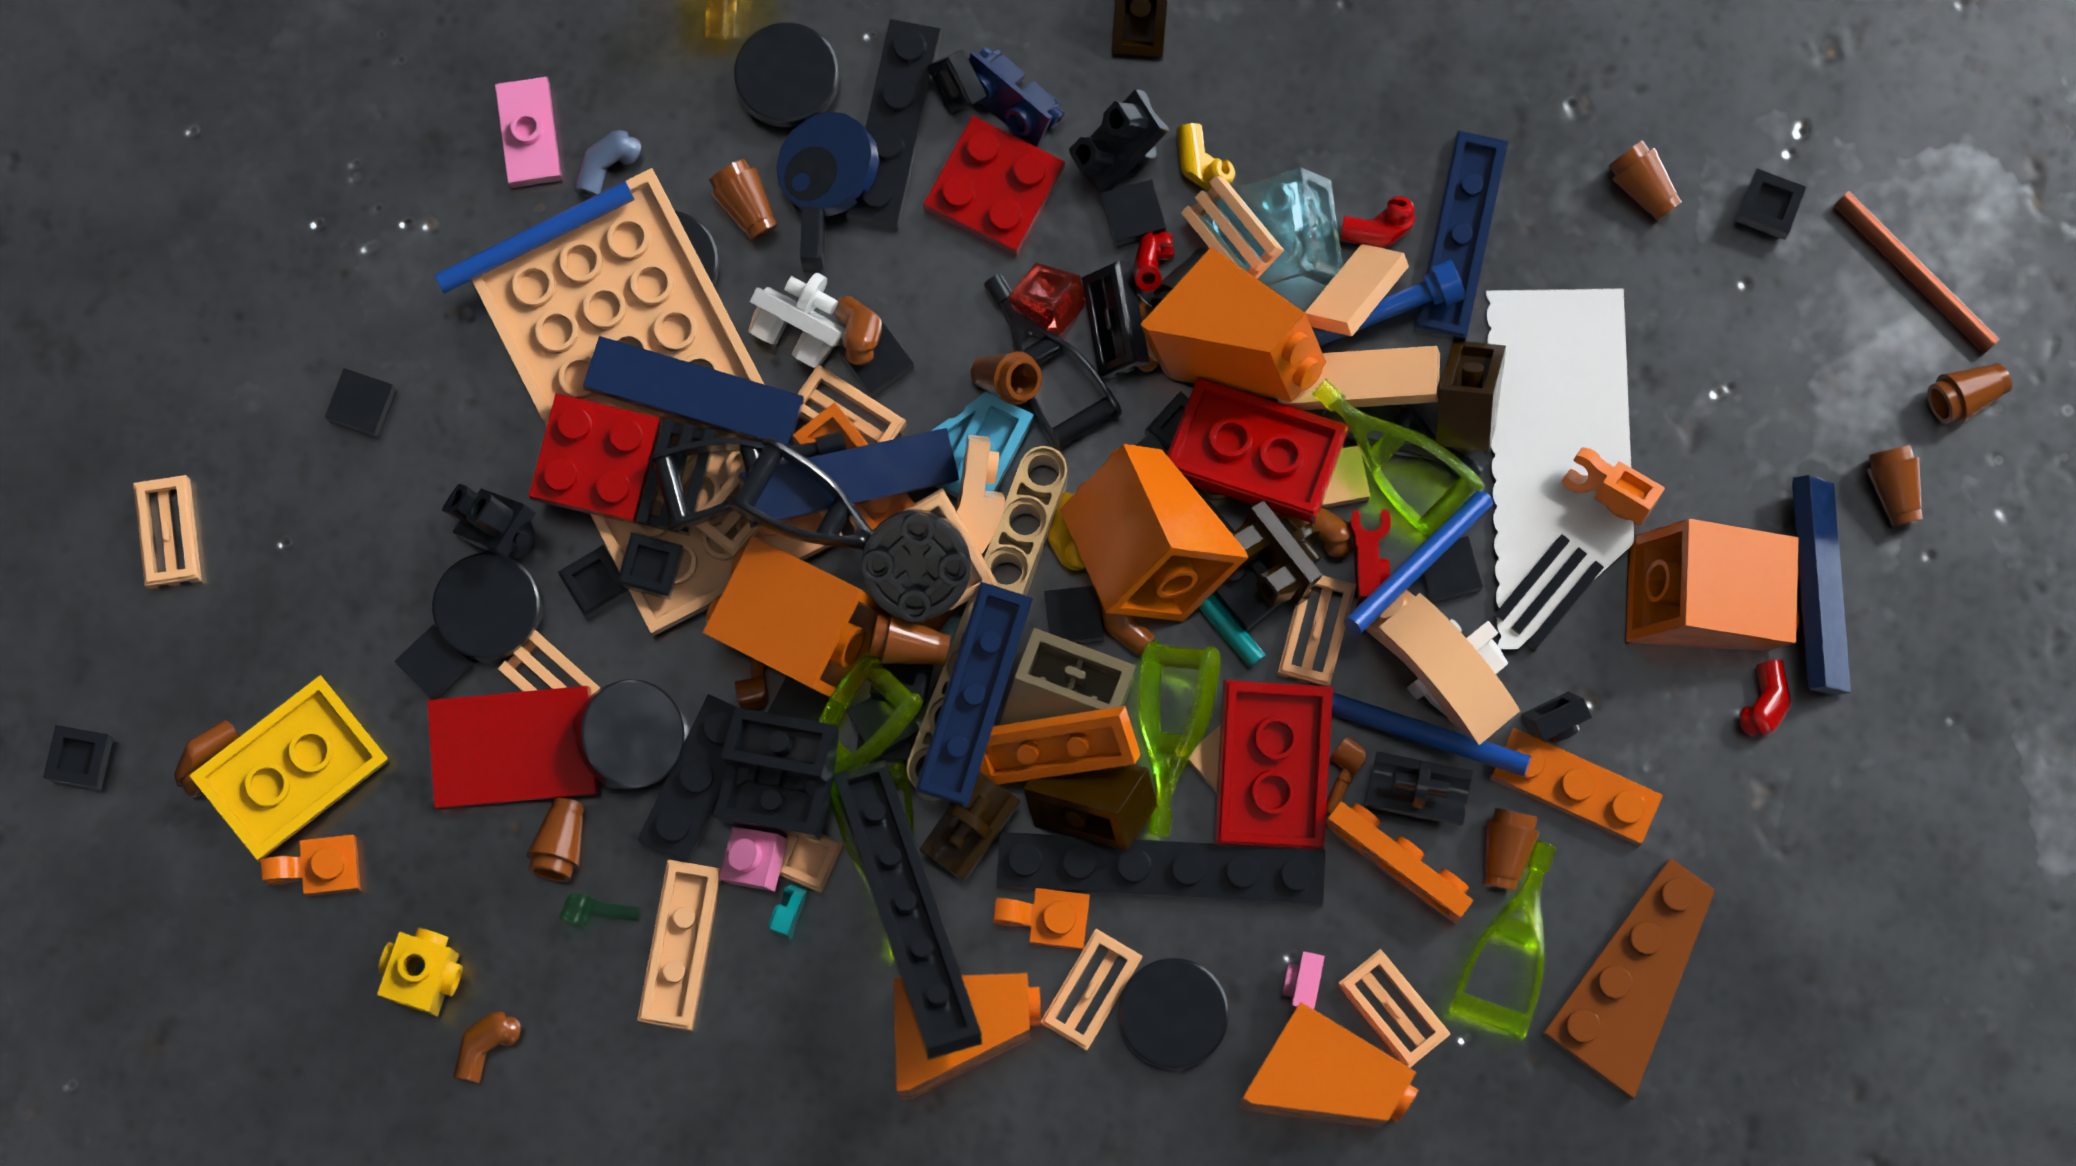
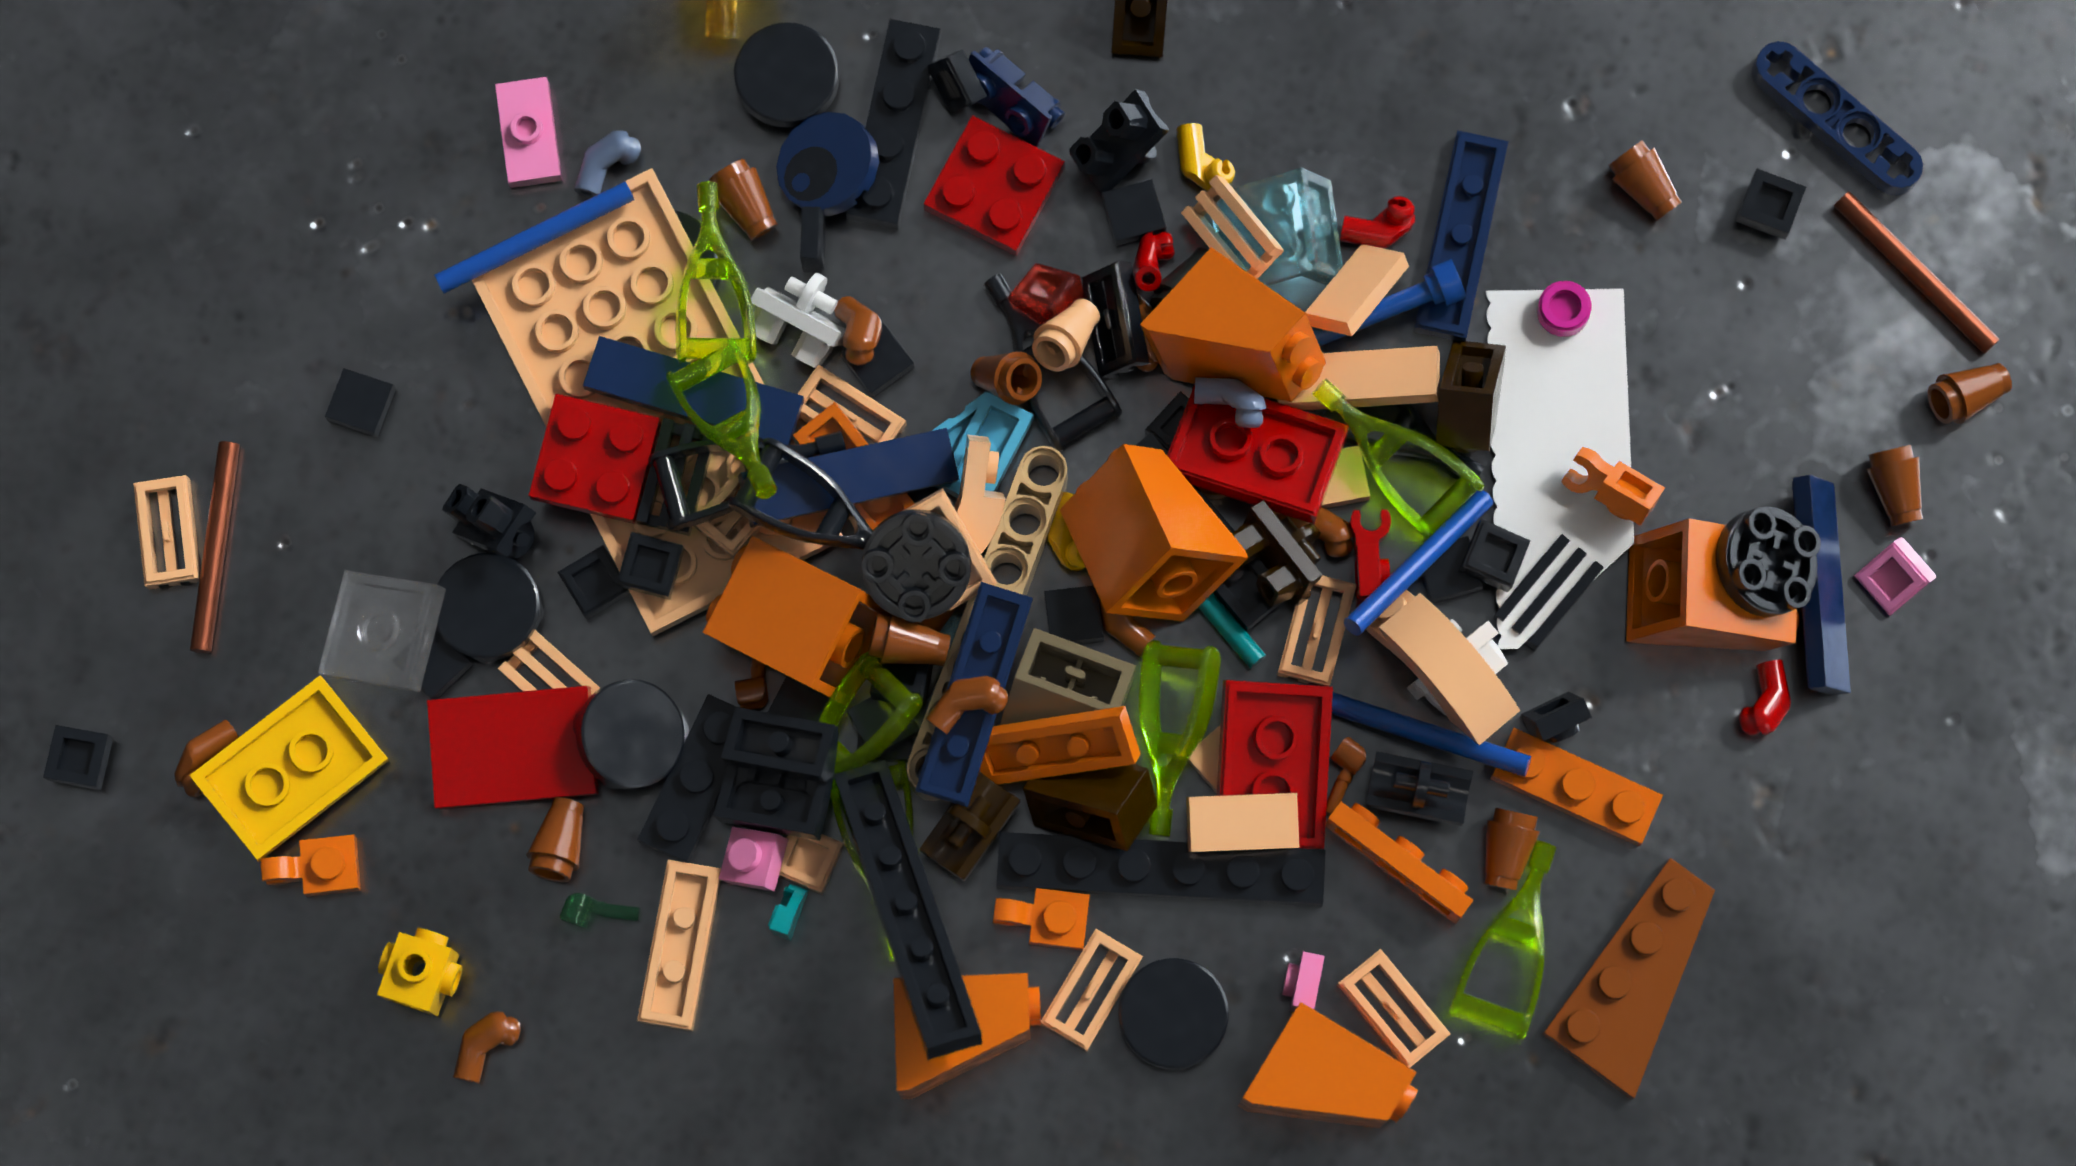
(214, 547): none -> copper bar
(382, 631): none -> clear tile
(714, 269): none -> clear neon green piece
(743, 423): none -> clear neon green piece
(964, 695): none -> dark orange arm
(1064, 337): none -> light nougat cone
(1232, 393): none -> sand blue arm
(1242, 822): none -> light nougat tile
(1494, 555): none -> black tile
(1564, 308): none -> dark pink tile
(1768, 561): none -> black tile
(1830, 125): none -> dark blue beam
(1895, 576): none -> bright pink slope

